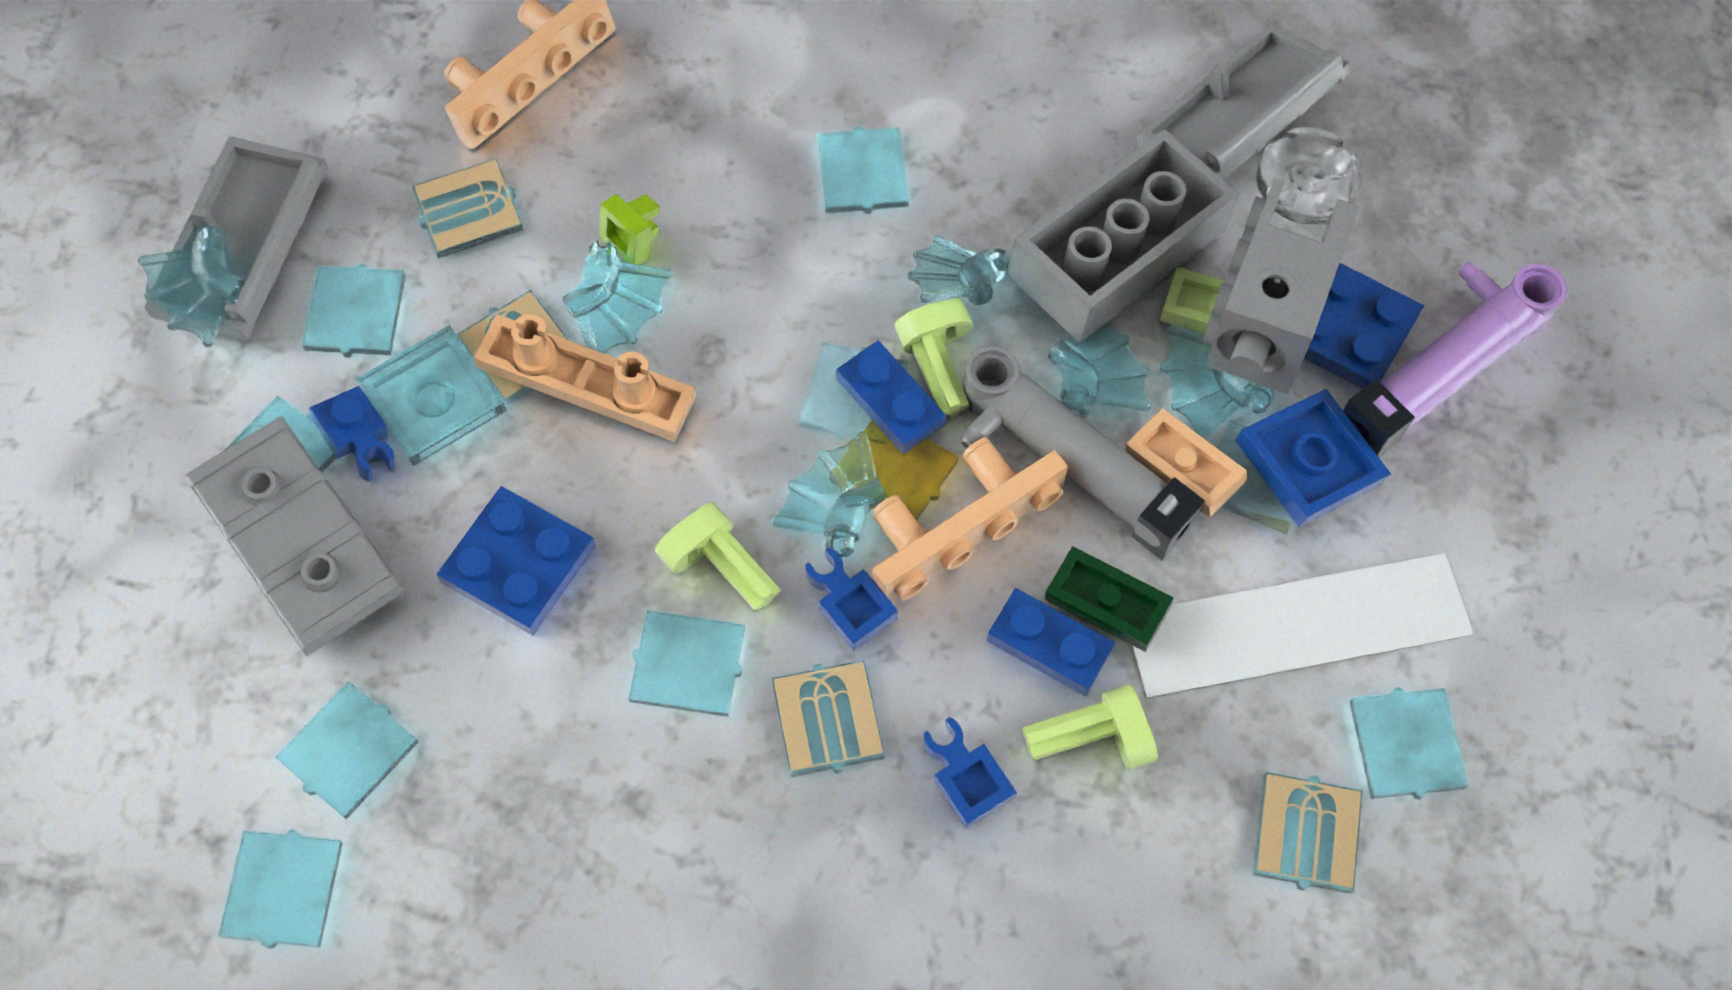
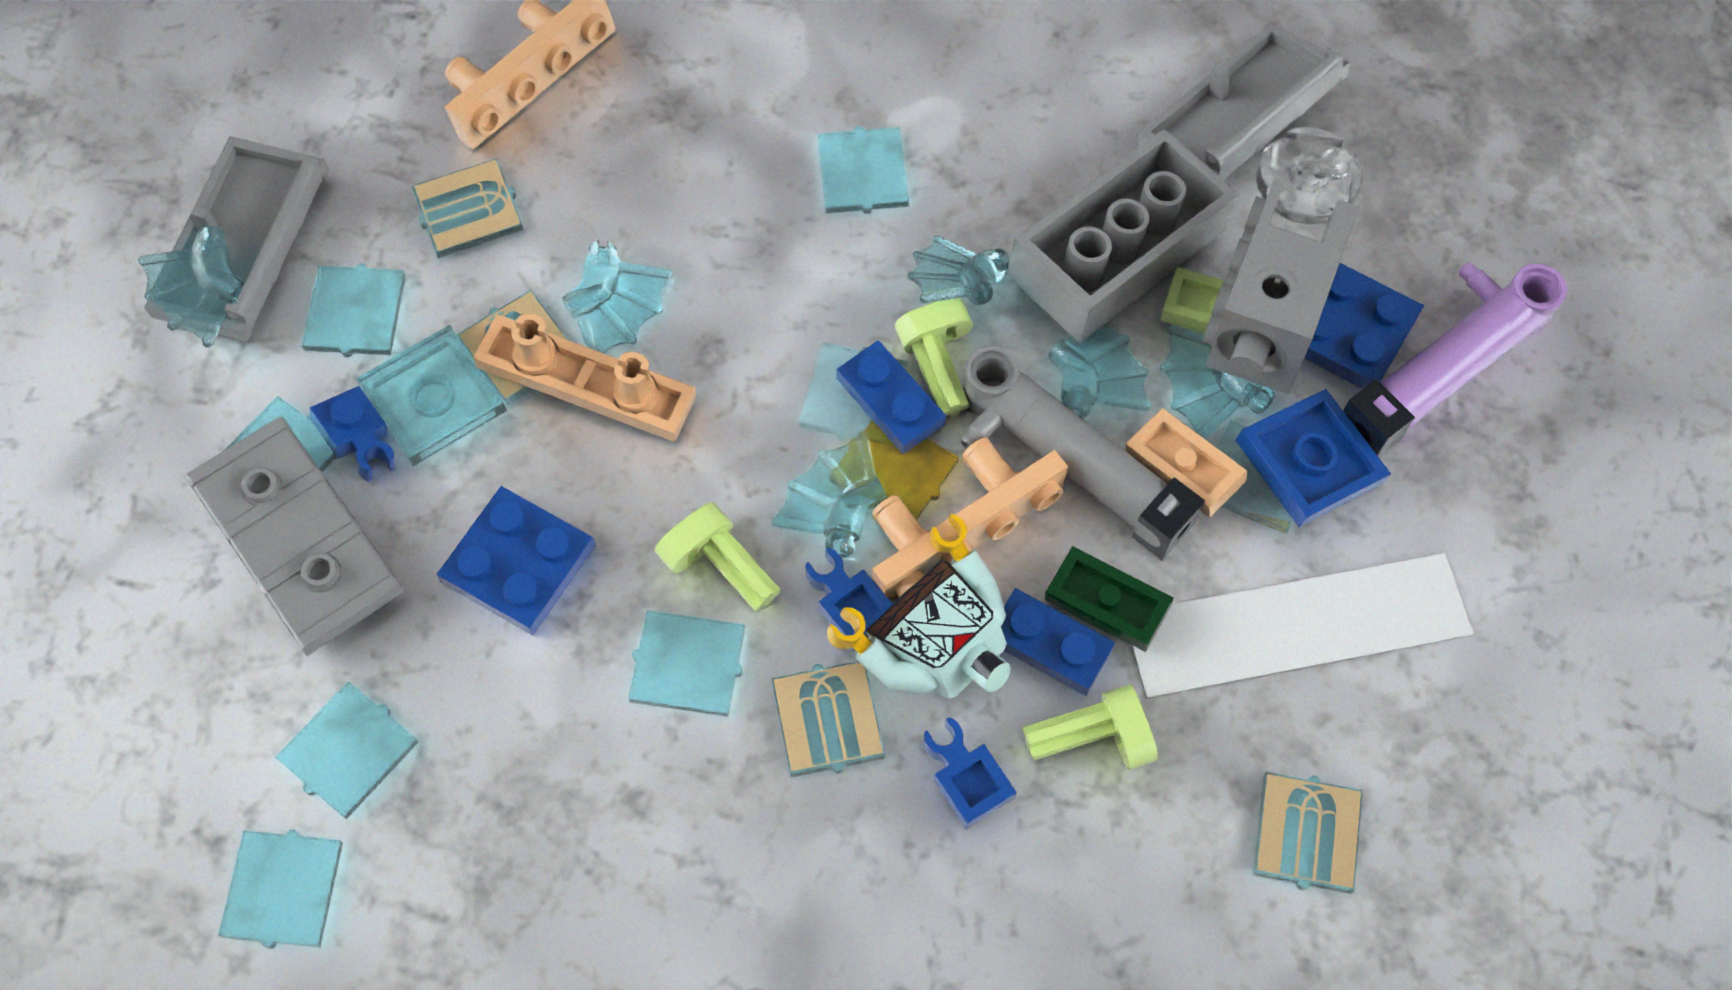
(629, 226): lime tile -> none
(939, 630): none -> light aqua torso
(1408, 743): clear light blue piece -> none

